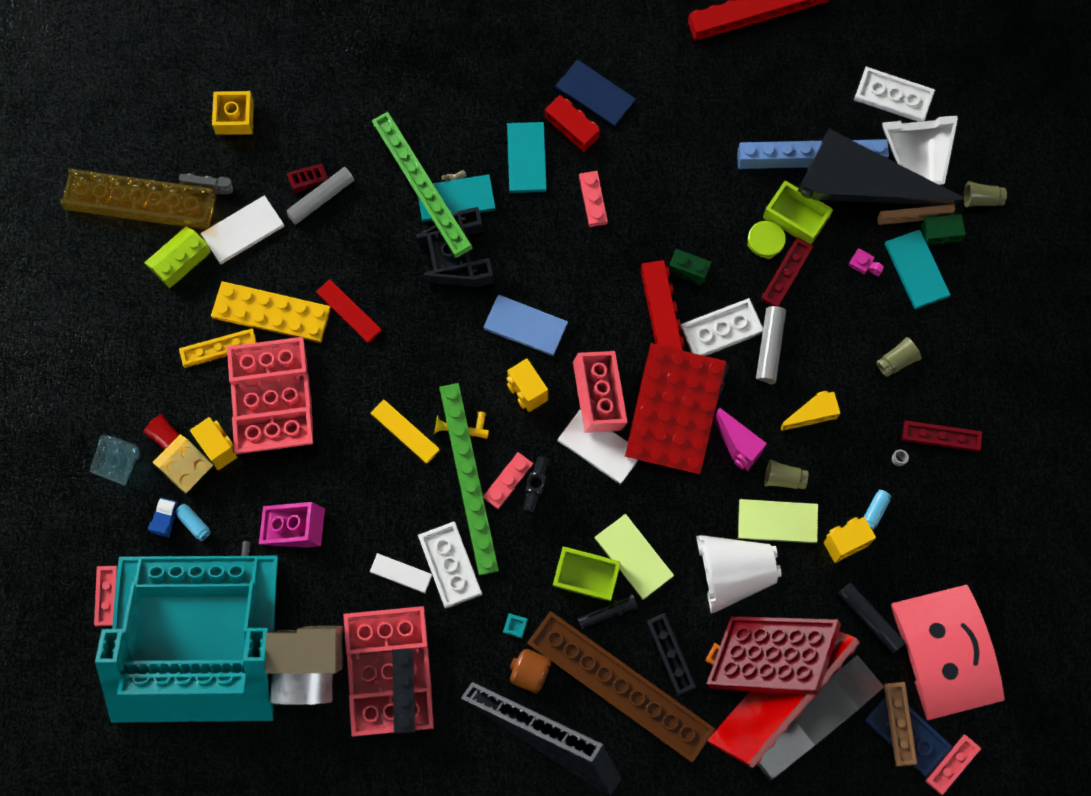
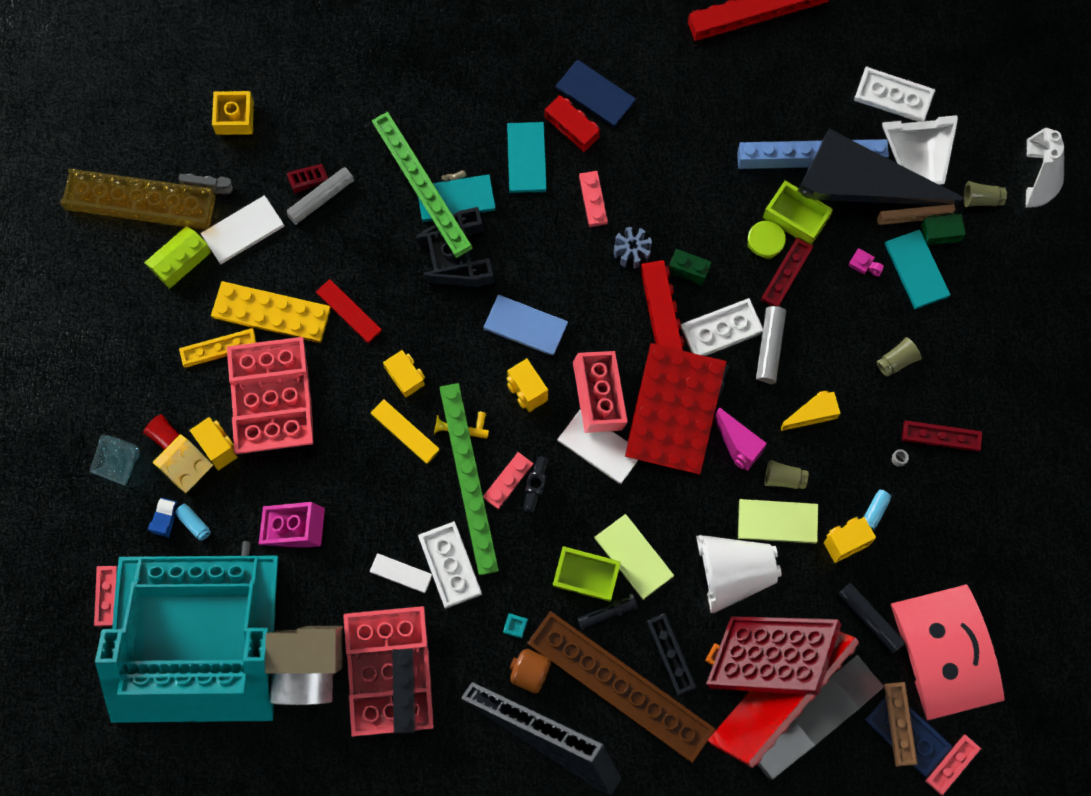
(404, 374): none -> yellow brick
(635, 254): none -> sand blue gear
(1050, 146): none -> white cone

